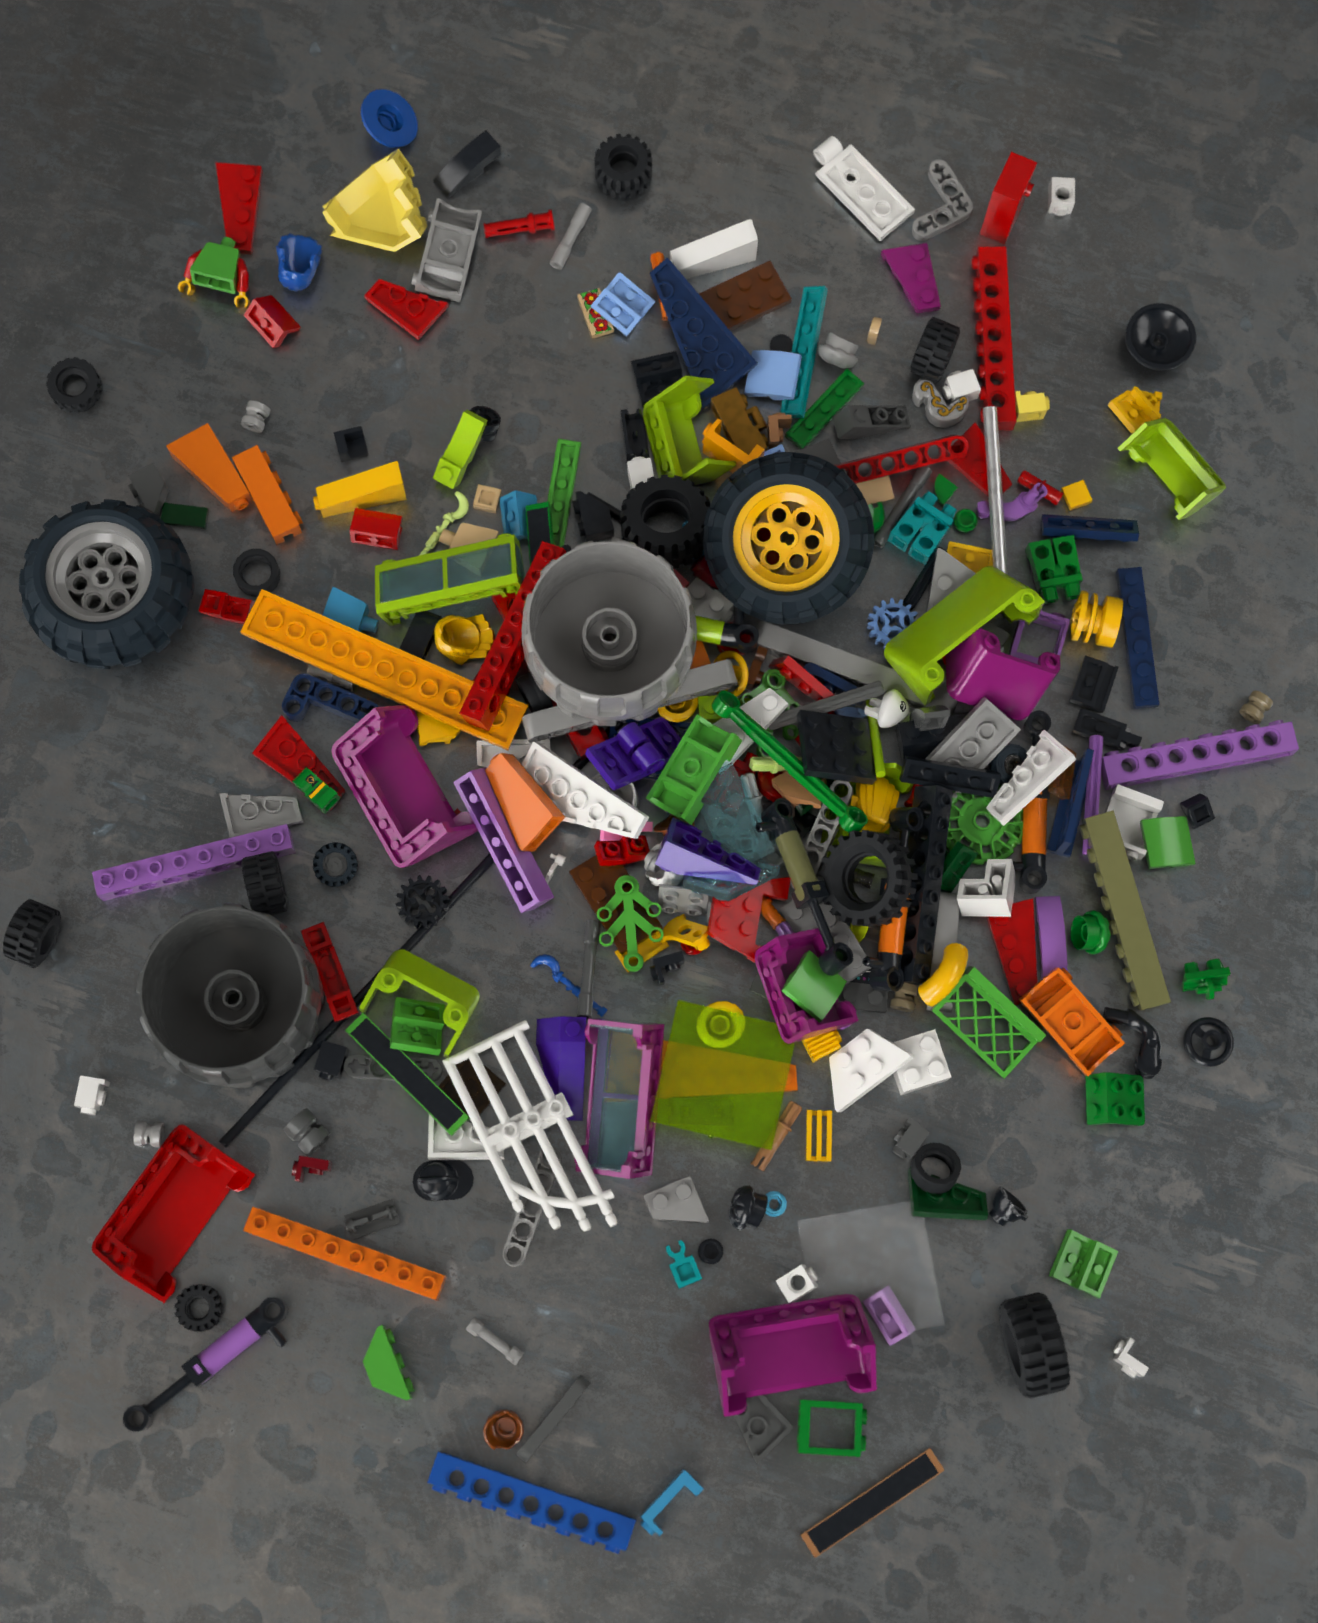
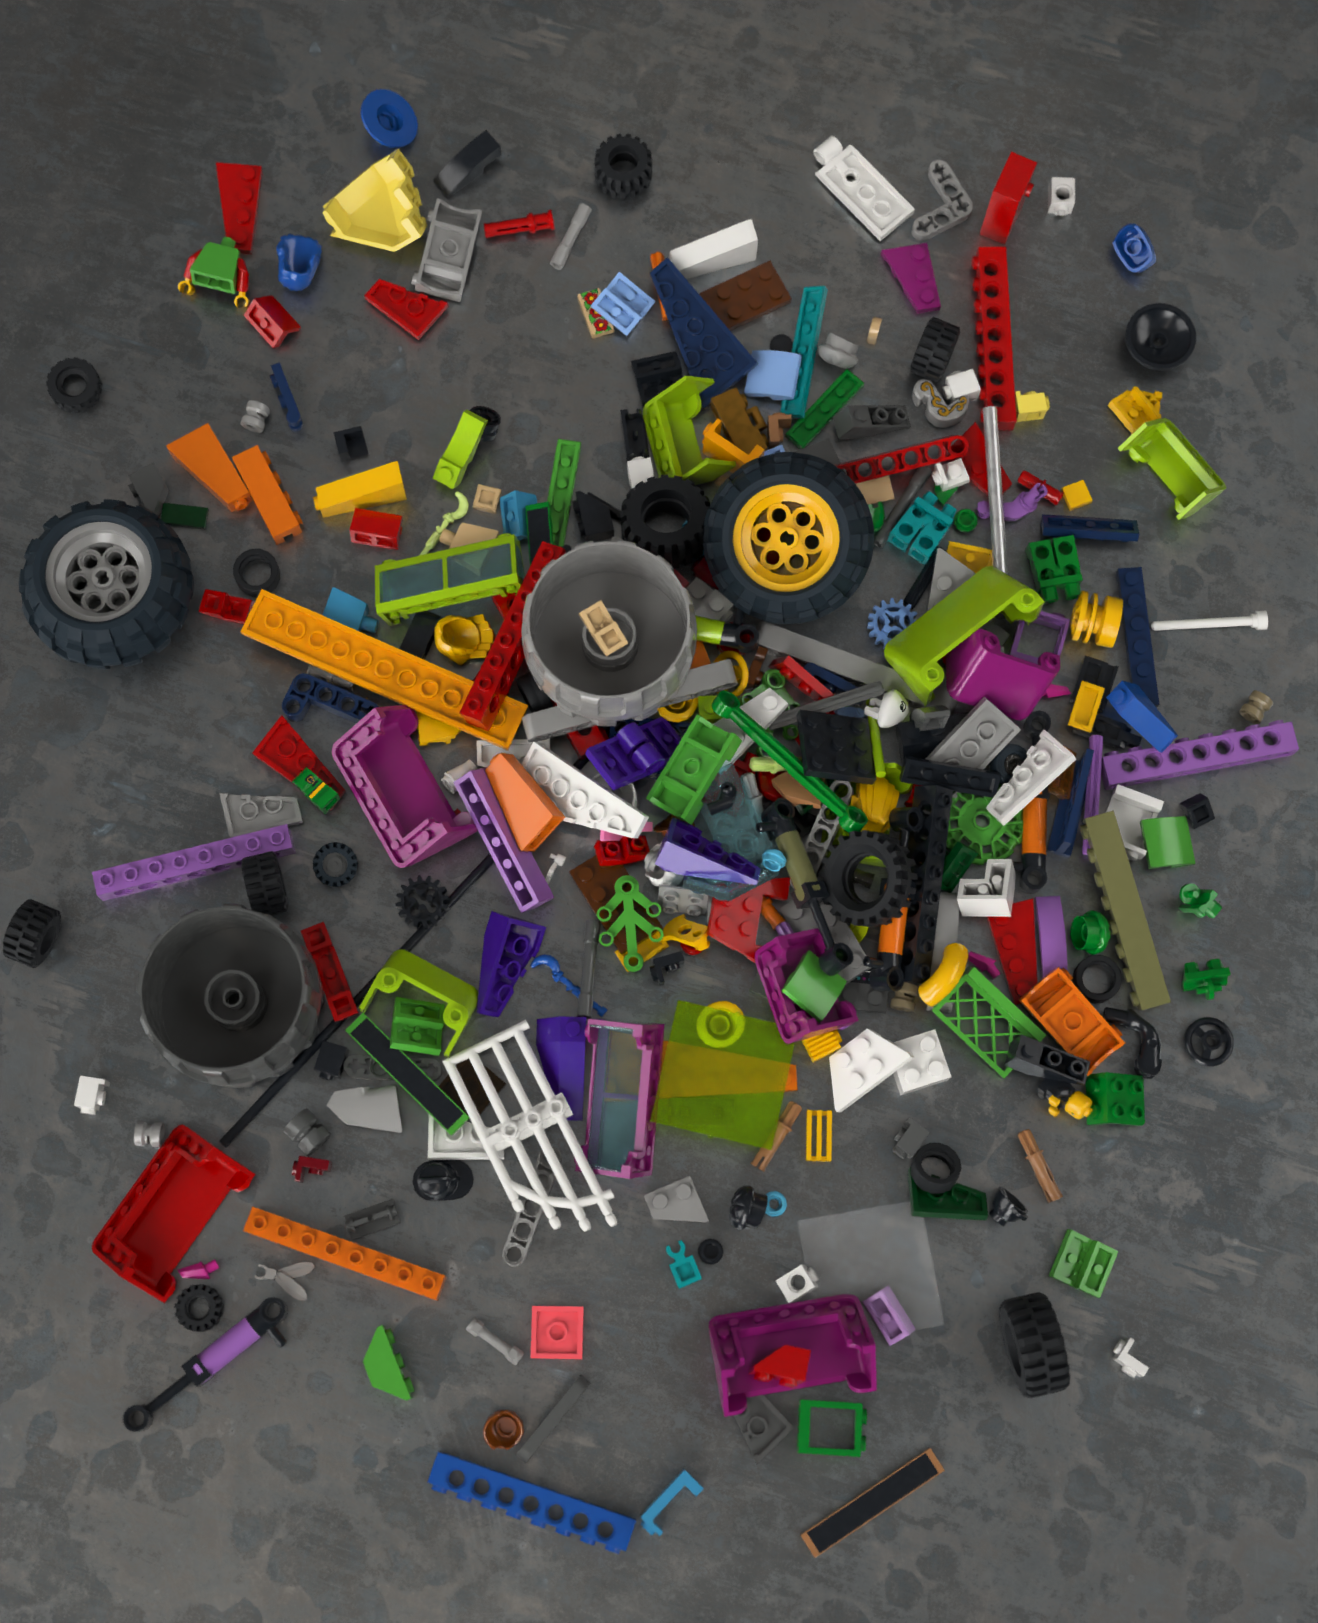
(199, 1270): none -> dark pink bar
(285, 1276): none -> light grey piece
(286, 398): none -> dark blue plate
(368, 1107): none -> light grey panel
(455, 773): none -> white cone
(505, 953): none -> dark purple wedge
(557, 1332): none -> coral plate
(603, 628): none -> tan slope
(726, 799): none -> black arm
(773, 860): none -> medium azure plate
(785, 1364): none -> red slope
(950, 475): none -> white bracket
(984, 963): none -> dark pink bar
(1039, 1166): none -> medium nougat axle
(1046, 1061): none -> black slope
(1056, 690): none -> dark pink bar
(1063, 1095): none -> piece
(1086, 706): none -> yellow tile
(1113, 969): none -> black tyre
(1134, 248): none -> blue piece
(1142, 714): none -> blue slope
(1199, 901): none -> green hips
(1256, 620): none -> white piece

